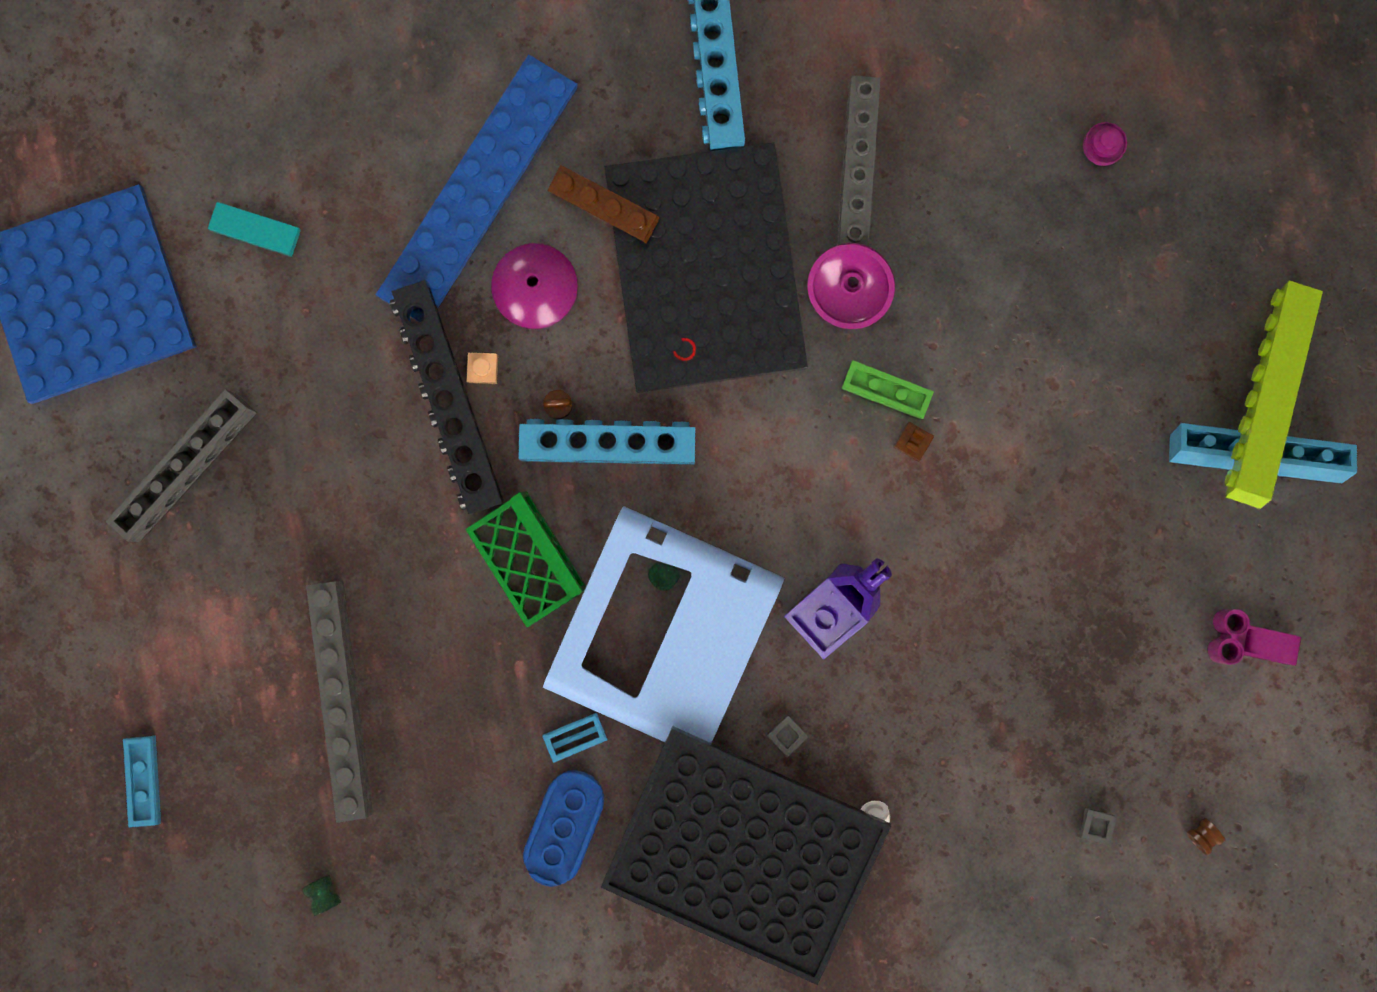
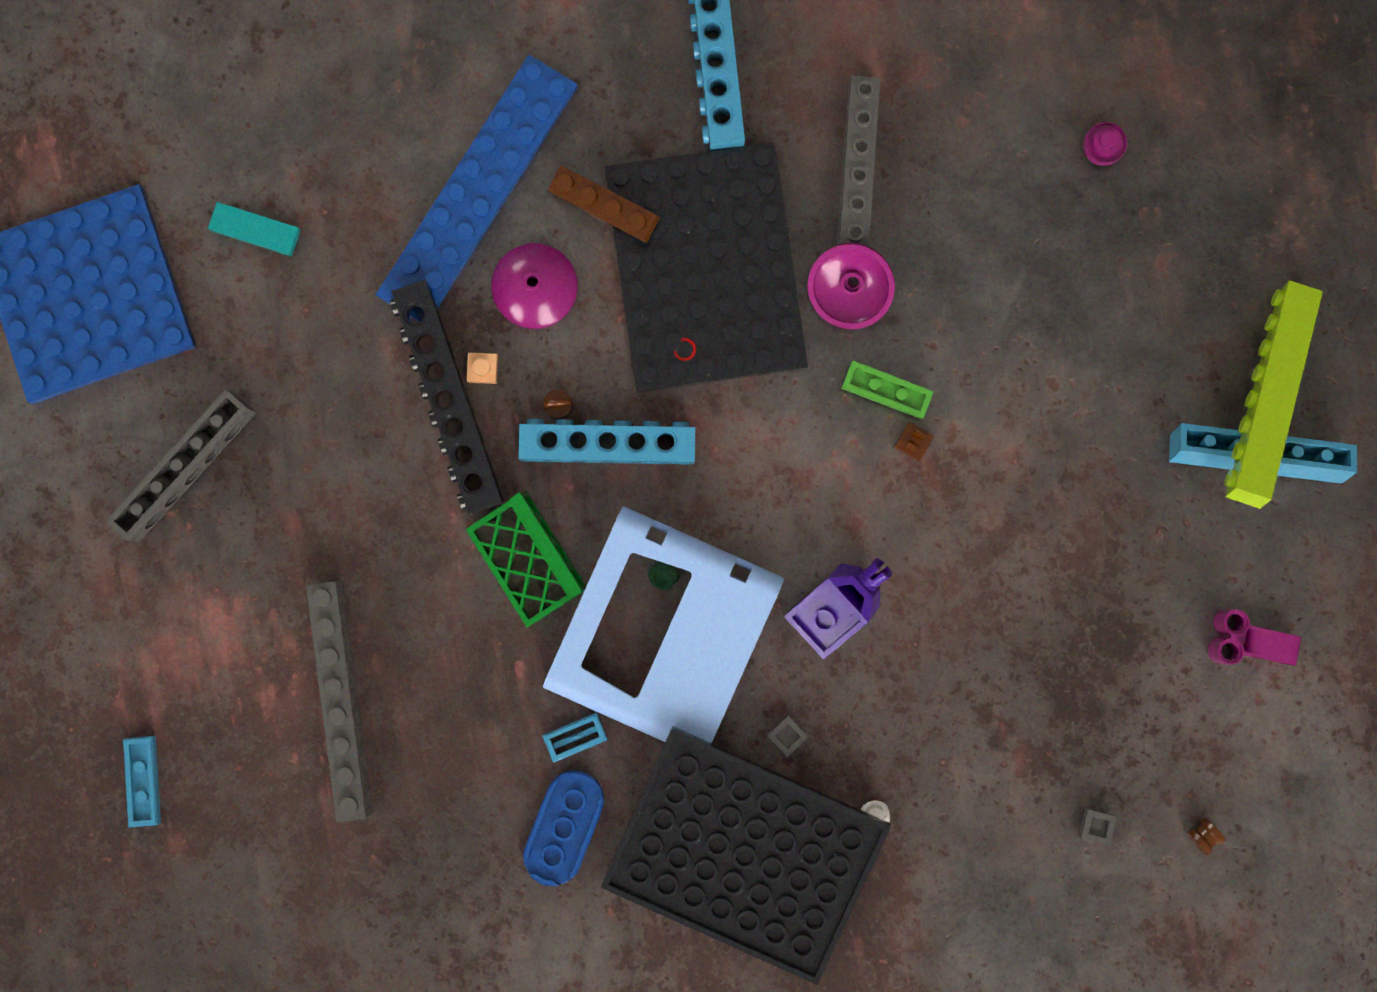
(321, 895): clear green wheel -> none

